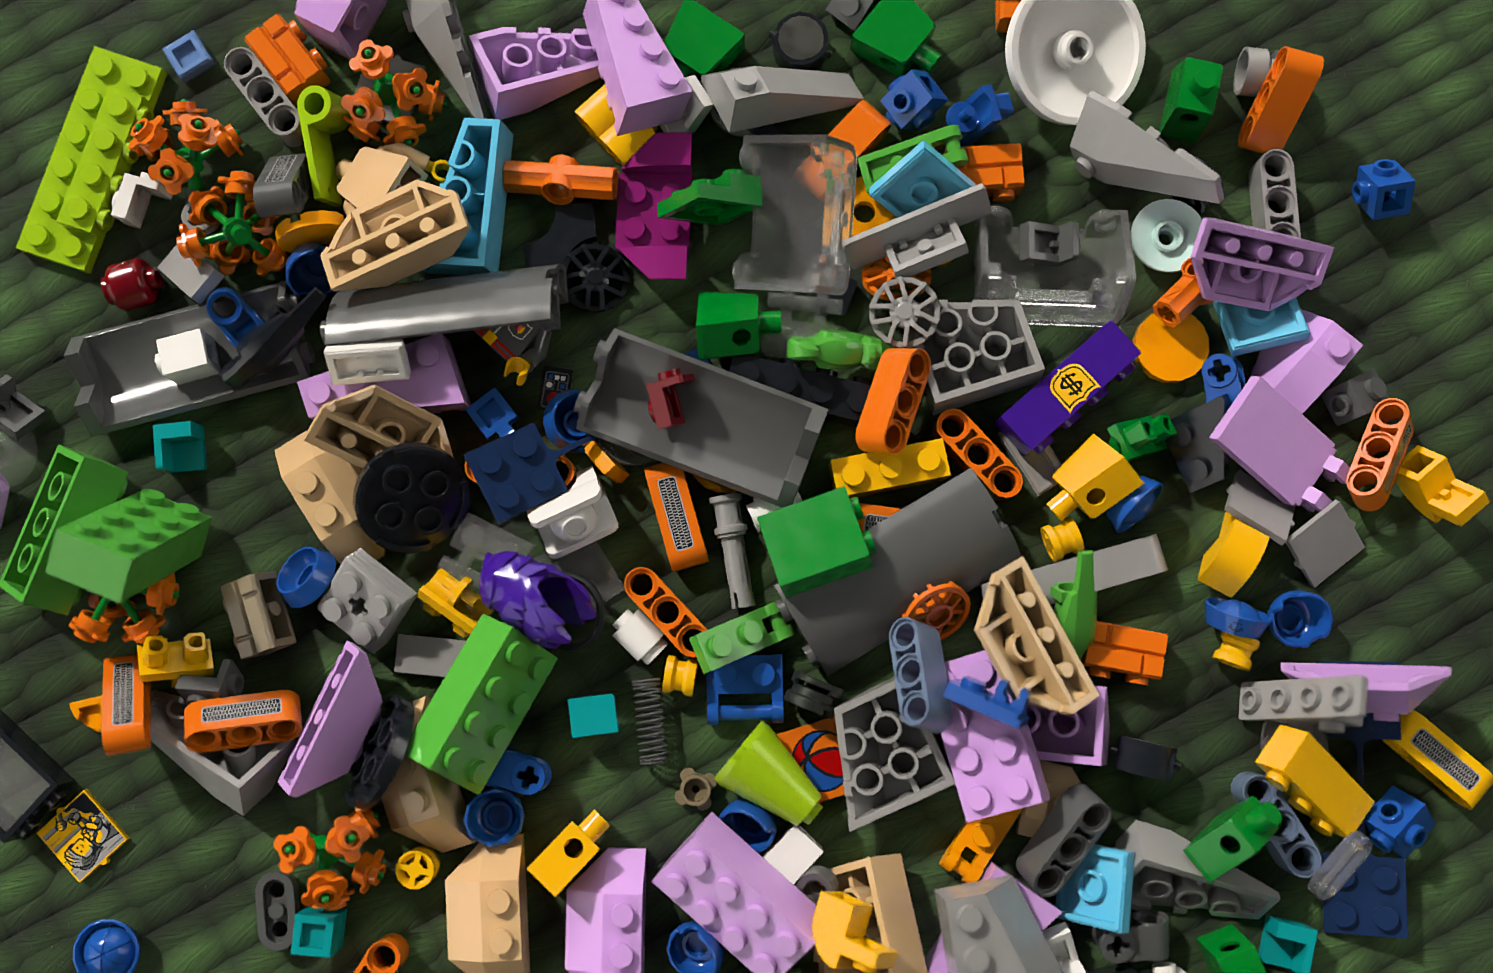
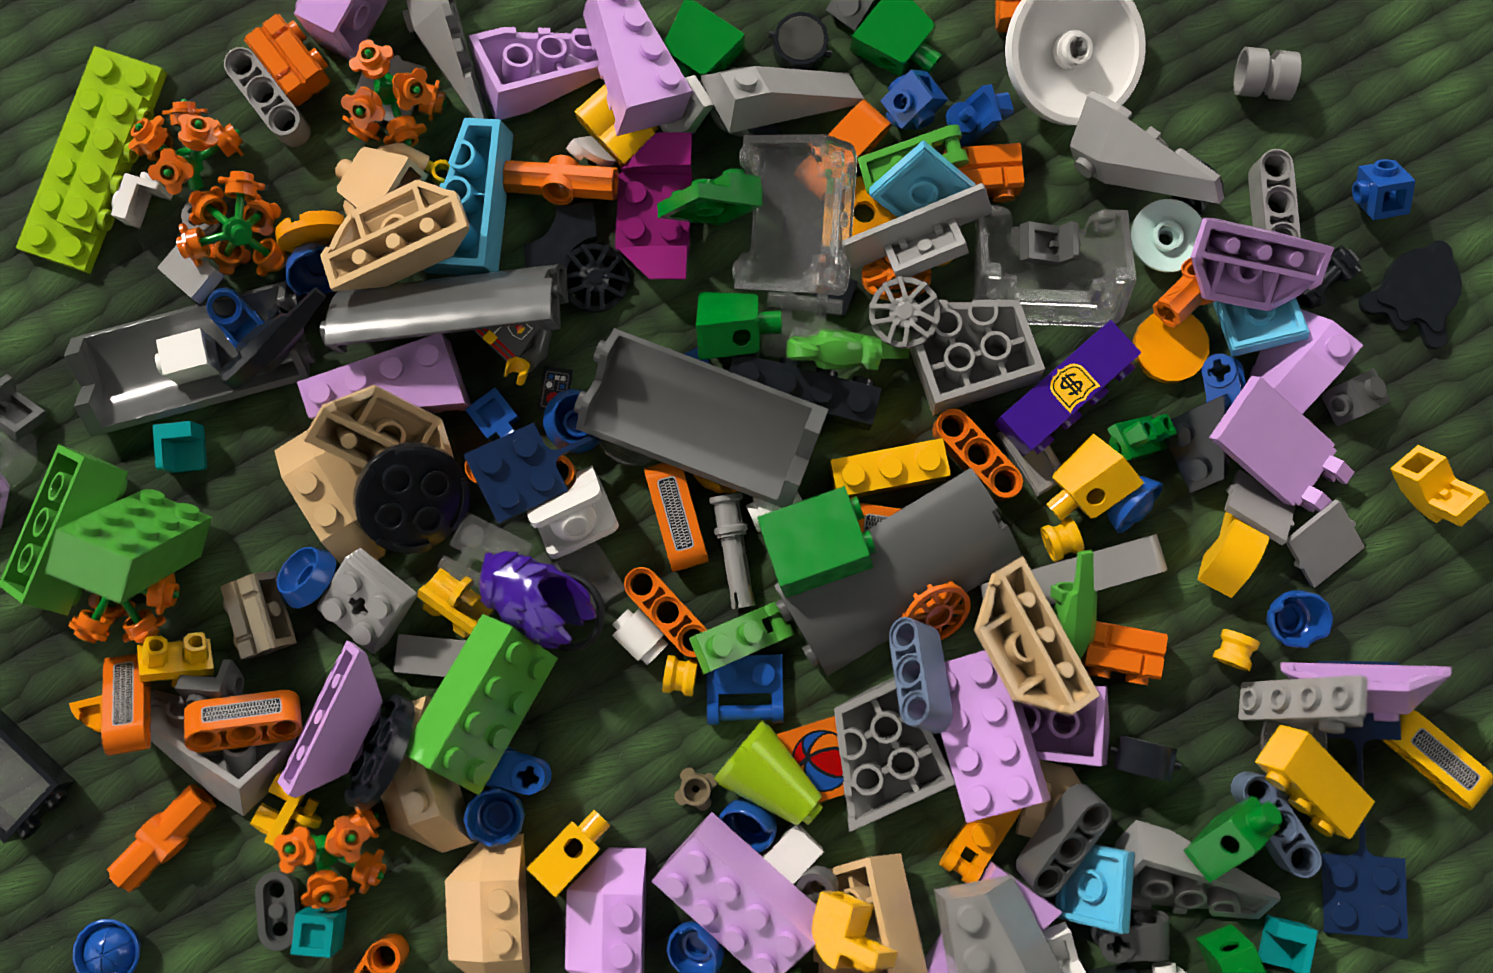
(83, 835): piece -> none
(131, 284): dark red head -> none
(161, 838): none -> orange piece
(189, 56): medium blue tile -> none
(276, 822): none -> yellow hips
(283, 186): dark grey beam -> none
(319, 117): lime door -> none
(367, 362): white plate -> none
(411, 871): yellow wheel -> none
(590, 149): none -> white tile
(593, 715): teal panel -> none
(605, 464): light orange tile -> none
(646, 685): dark grey piece -> none
(664, 400): dark red bracket -> none
(812, 698): pearl dark grey wheel -> none
(893, 400): orange beam -> none
(972, 694): blue plate -> none
(1191, 92): green torso -> none
(1235, 617): blue hat -> none
(1280, 100): orange beam -> none
(1340, 865): clear tile -> none
(1342, 265): none -> black bar
(1378, 438): orange beam -> none
(1399, 822): blue brick -> none
(1420, 291): none -> black tile

